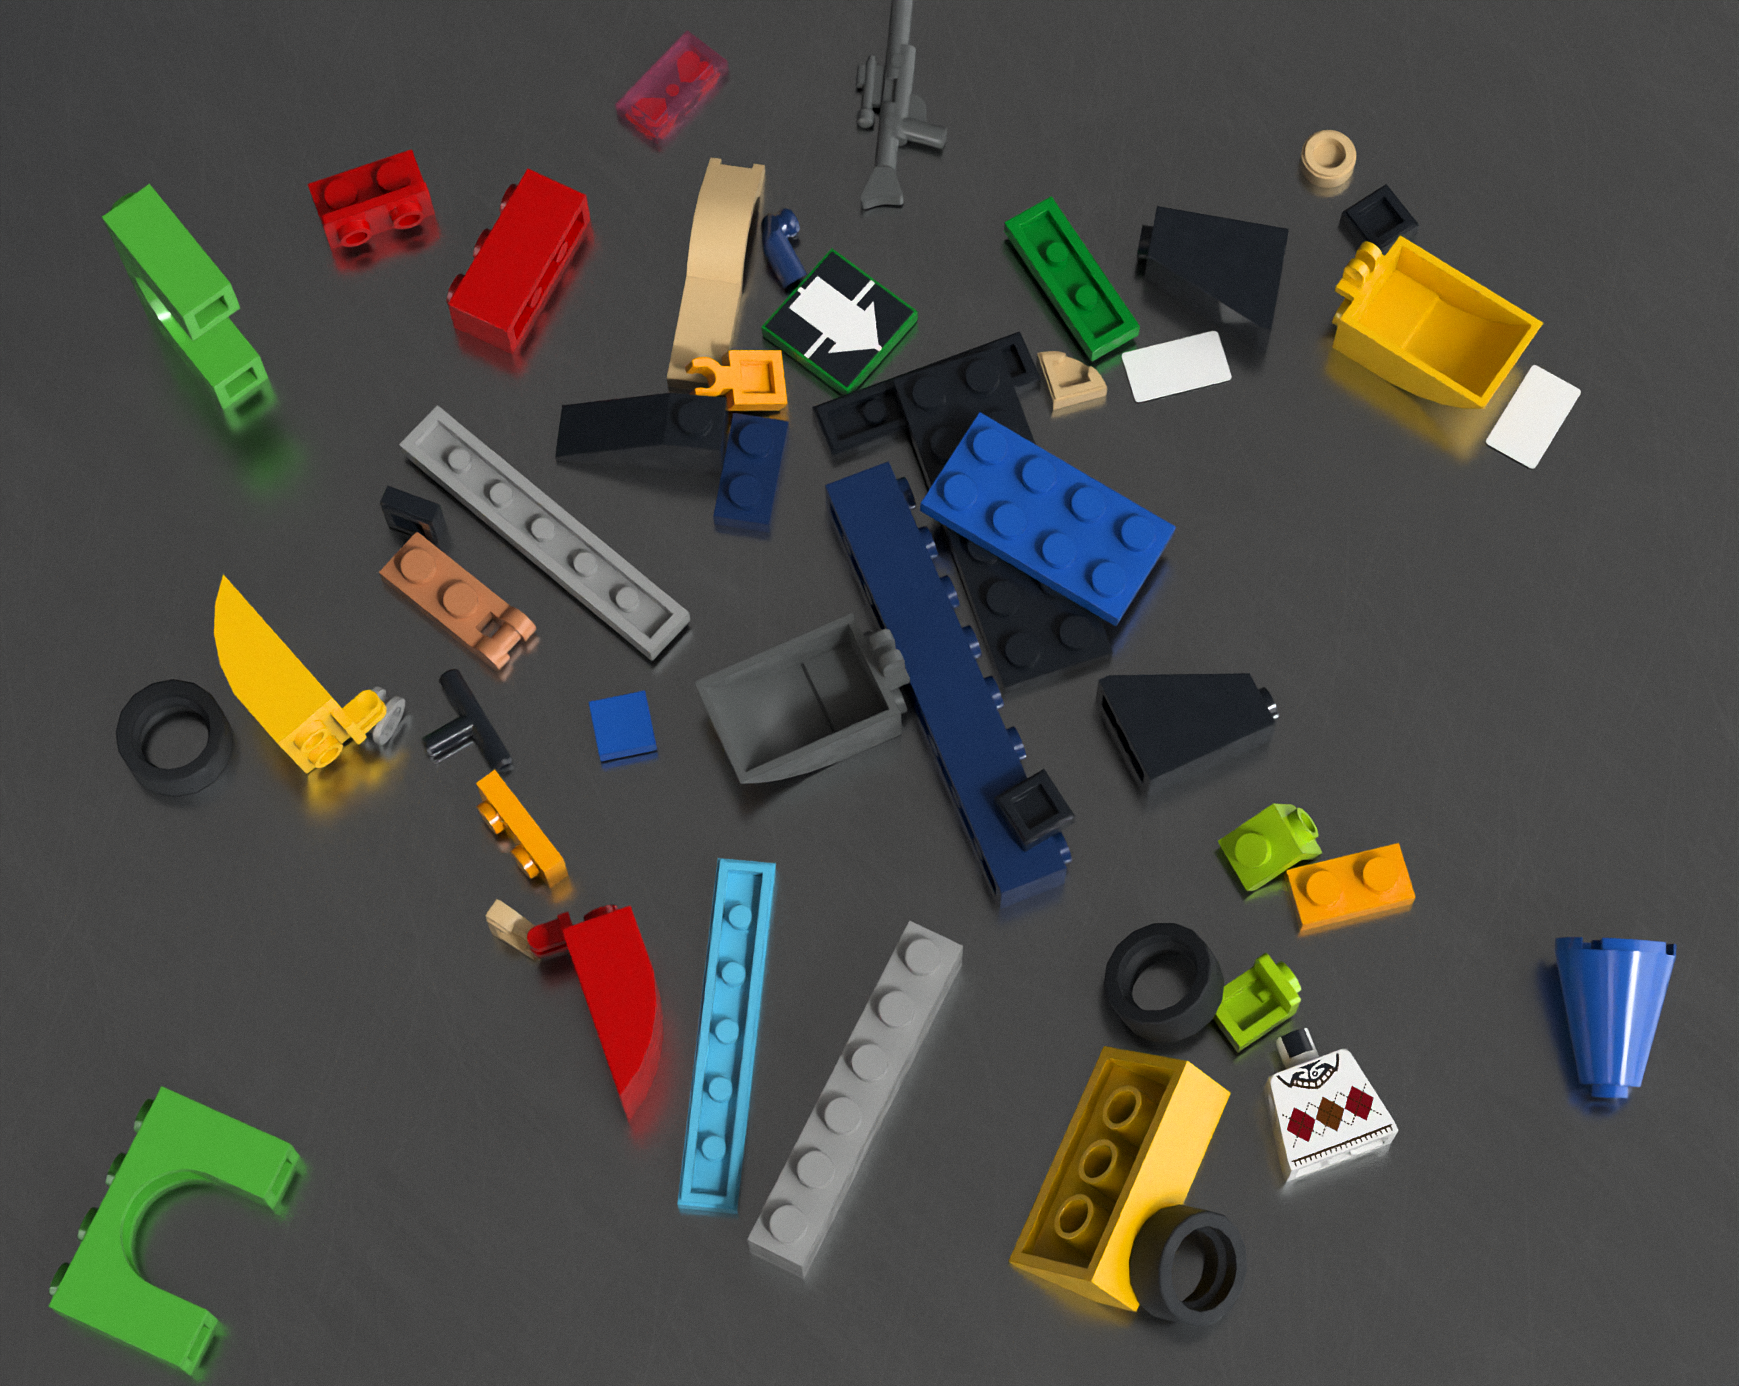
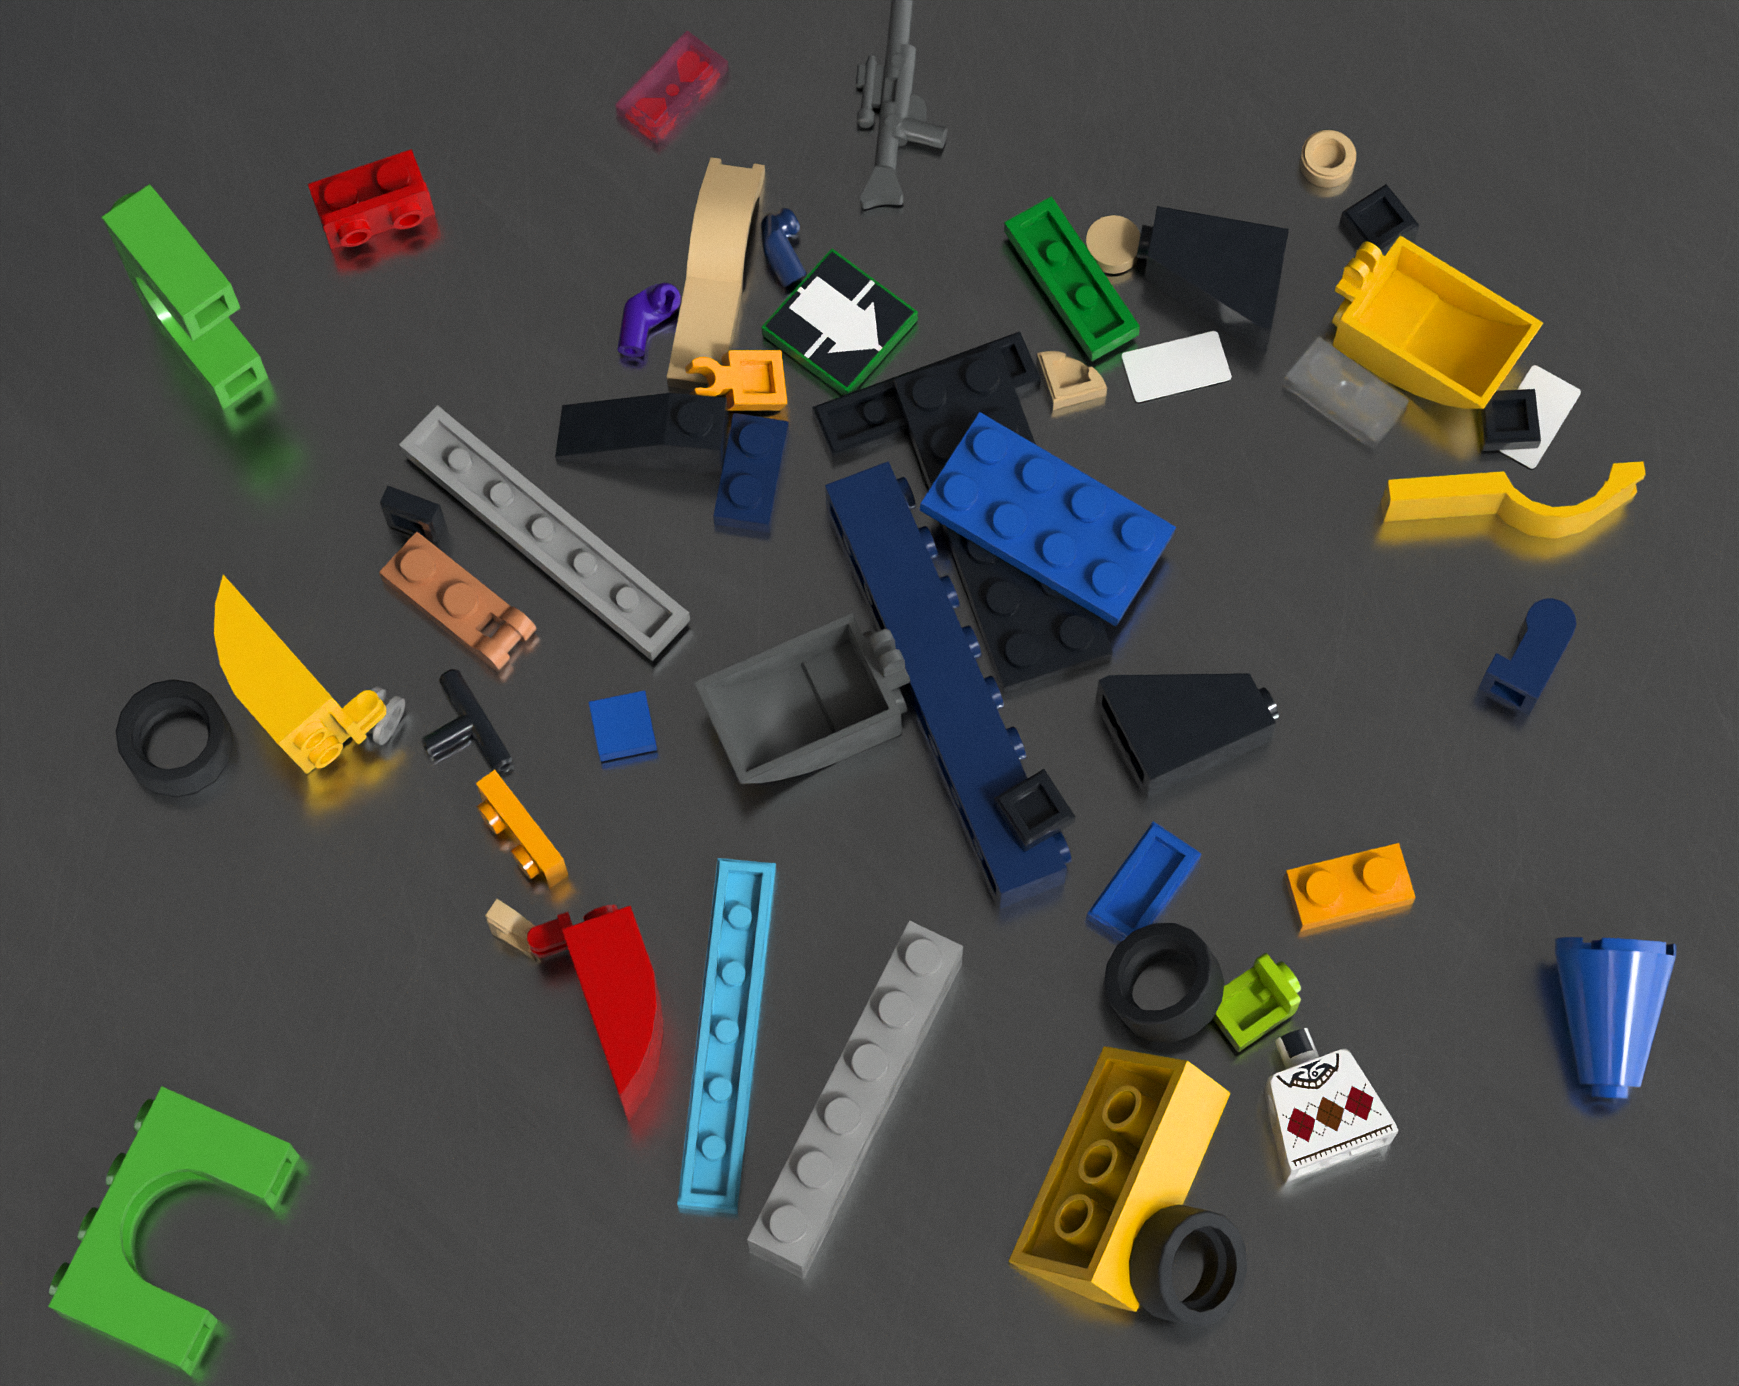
(518, 260): red brick -> none
(643, 313): none -> dark purple arm
(1113, 243): none -> tan tile
(1144, 883): none -> blue tile
(1270, 844): lime bracket -> none
(1345, 392): none -> clear plate
(1496, 495): none -> yellow piece
(1510, 421): none -> black tile
(1542, 643): none -> dark blue leg

